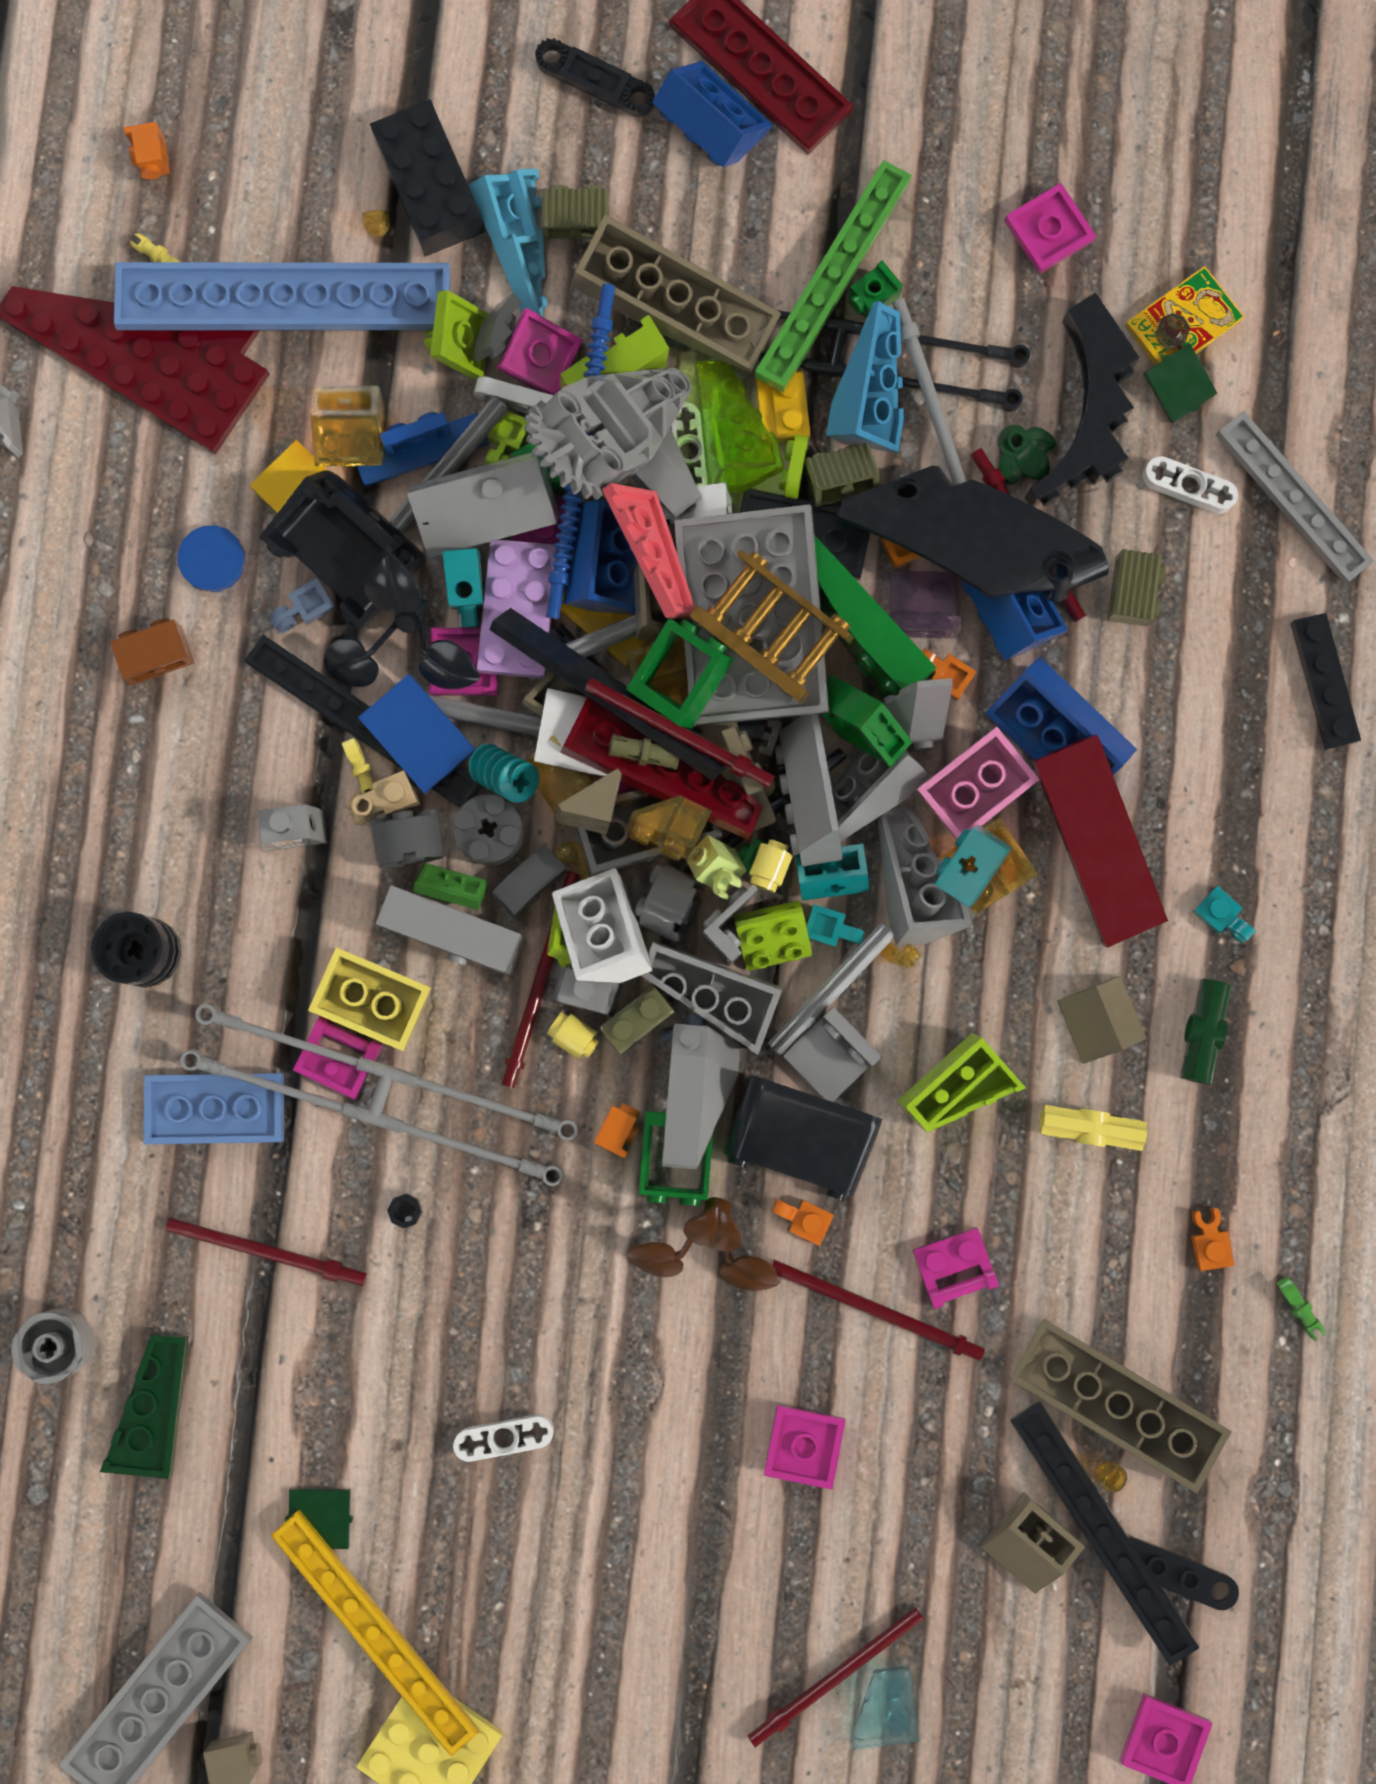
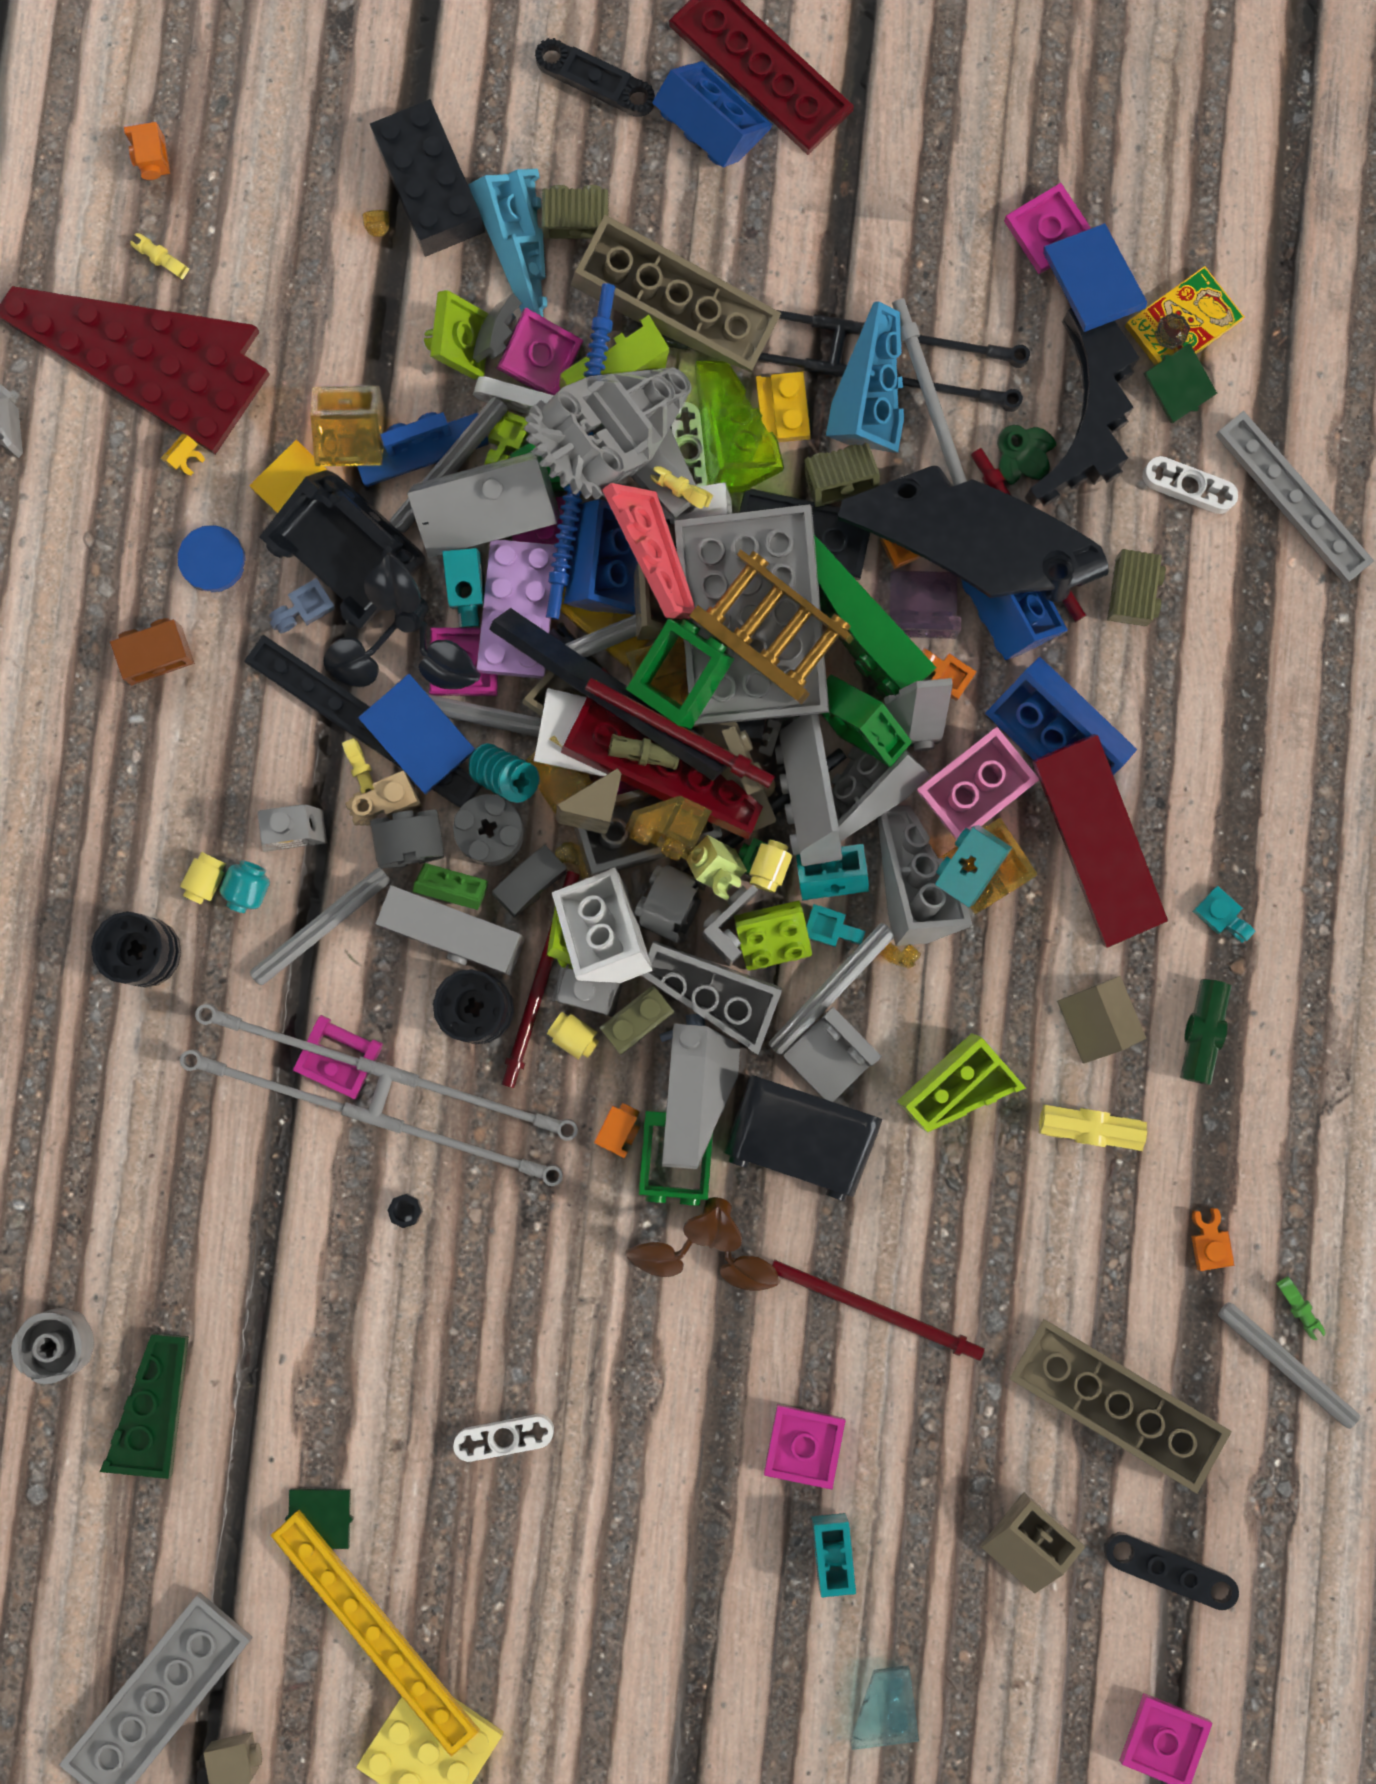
(180, 451): none -> yellow tile
(203, 878): none -> light yellow brick
(211, 1110): medium blue plate -> none
(244, 886): none -> teal head
(277, 295): medium blue plate -> none
(320, 926): none -> light grey axle
(331, 1270): dark red bar -> none
(369, 999): light yellow brick -> none
(457, 997): none -> black wheel
(681, 487): none -> light yellow piece
(780, 1718): dark red bar -> none
(796, 454): lime plate -> none
(807, 1220): orange plate -> none
(832, 276): bright green plate -> none
(833, 1555): none -> teal brick
(885, 283): green brick -> none
(952, 1256): dark pink plate -> none
(1094, 277): none -> blue tile
(1105, 1533): black tile -> none
(1115, 1479): clear yellow hinge -> none
(1289, 1365): none -> light grey axle
(1325, 681): black plate -> none

